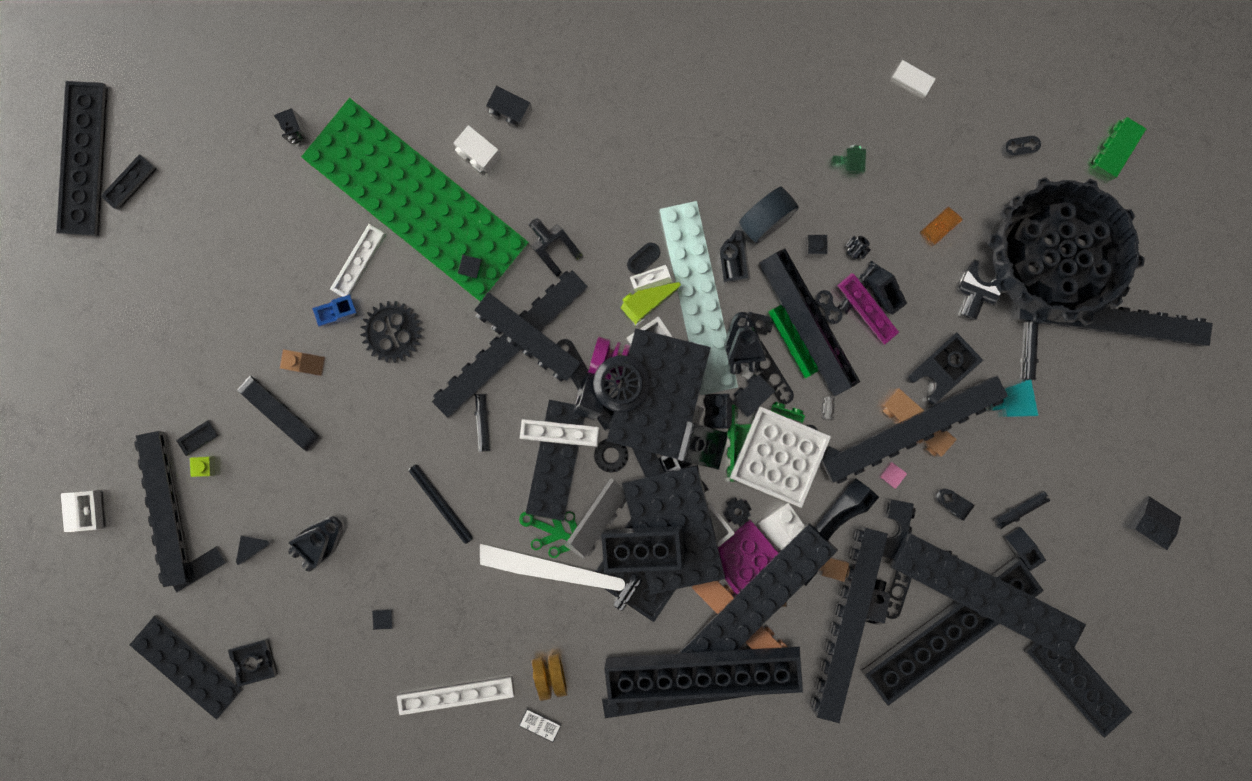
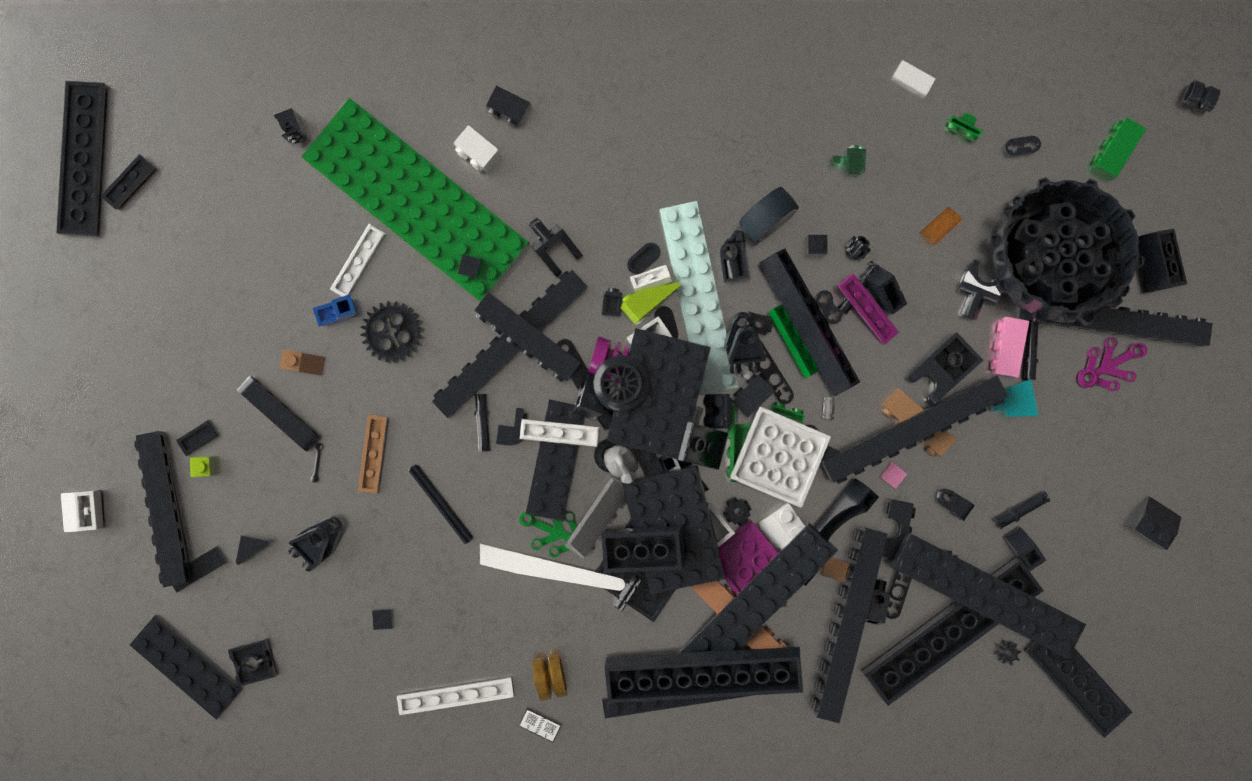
(319, 446): none -> black hinge
(372, 454): none -> medium nougat plate
(511, 435): none -> black brick
(612, 302): none -> black bracket
(621, 463): none -> light grey piece
(667, 317): none -> black tile
(965, 125): none -> green piece
(1009, 347): none -> bright pink brick
(1014, 656): none -> black gear
(1109, 366): none -> magenta plant
(1162, 261): none -> black slope
(1202, 96): none -> black wheel

